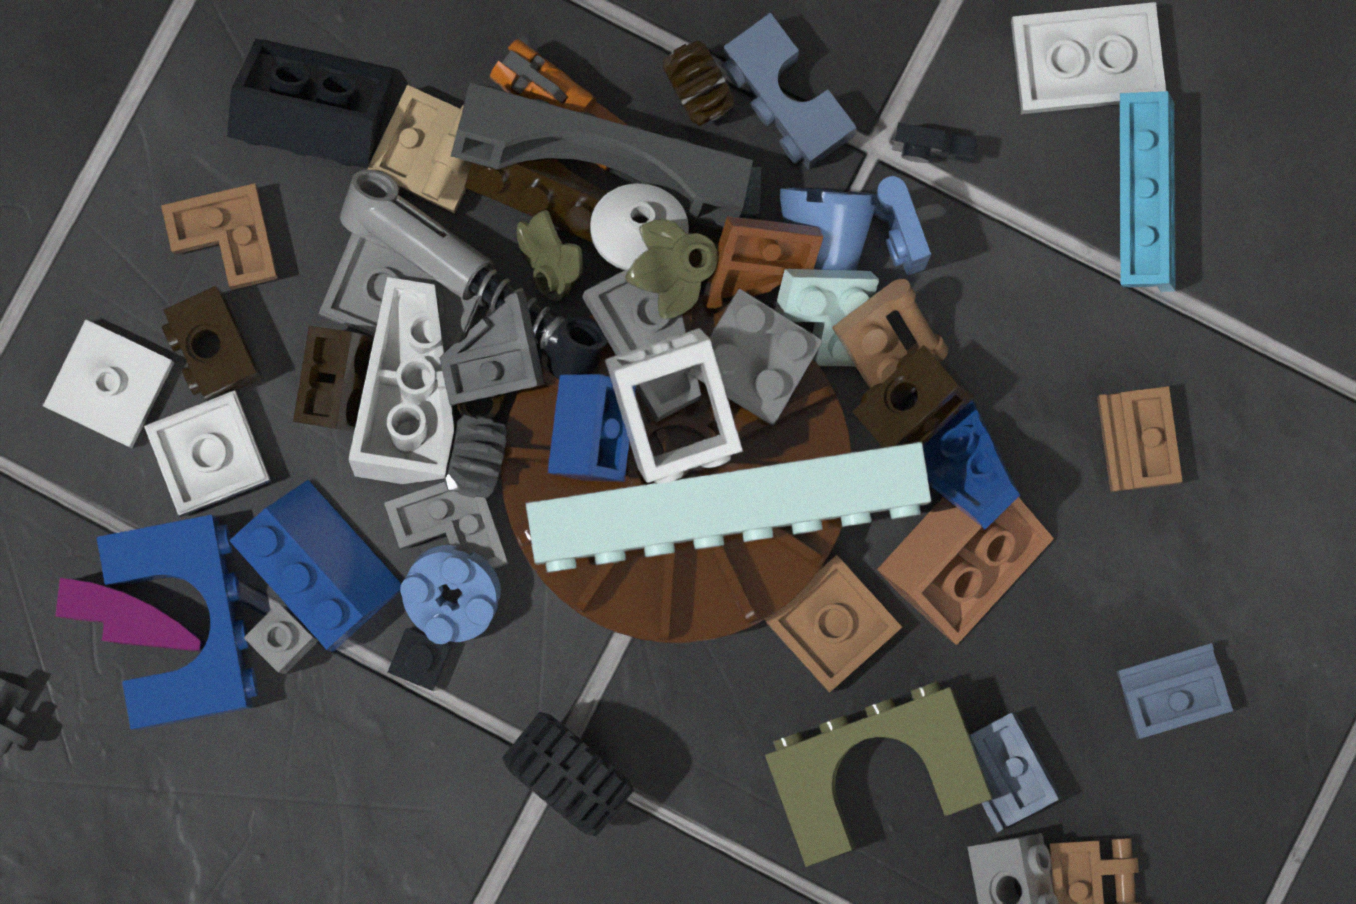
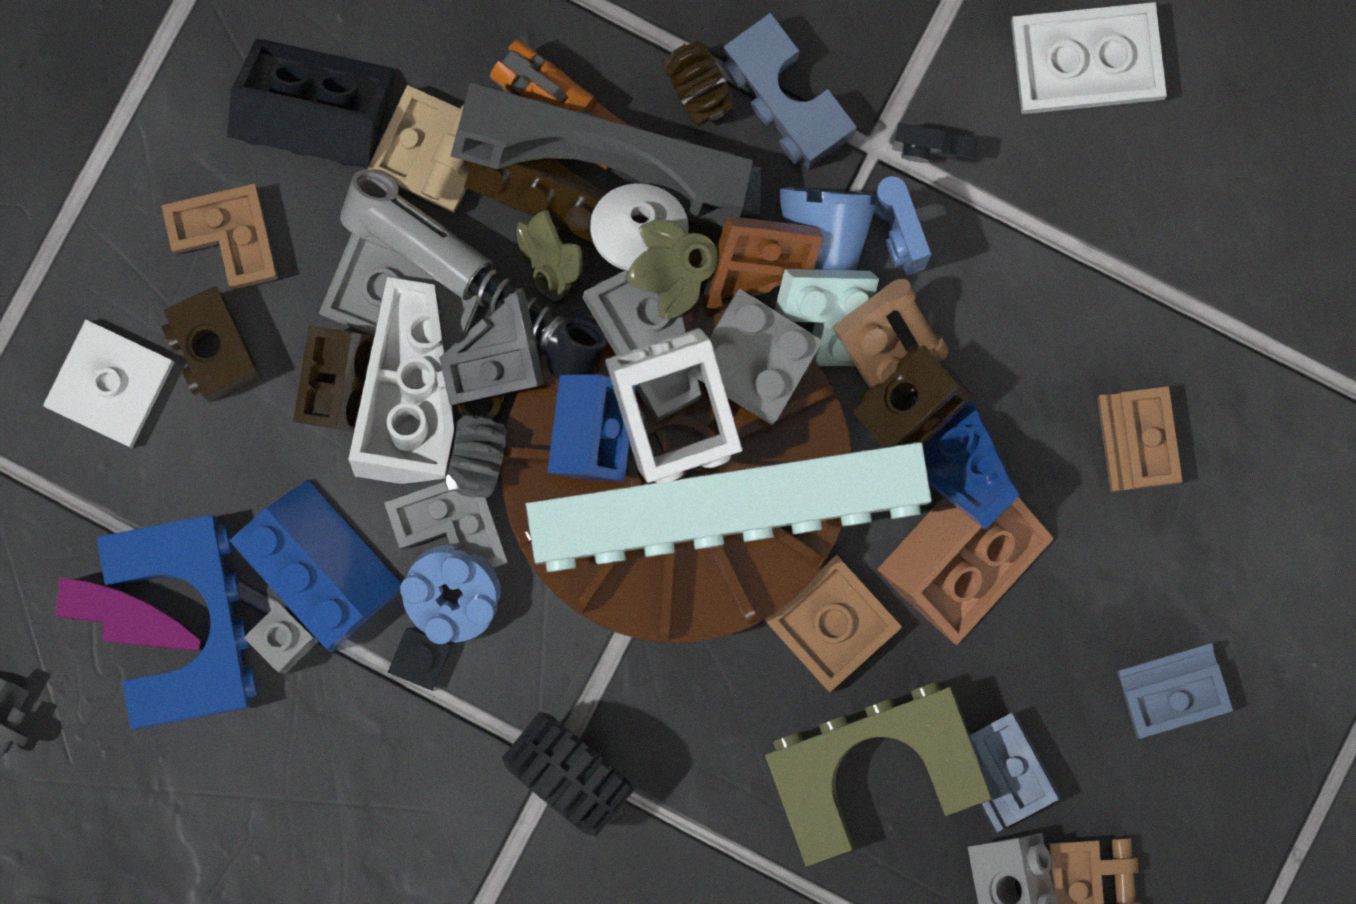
(207, 453): white plate -> none
(1147, 190): medium azure fence -> none

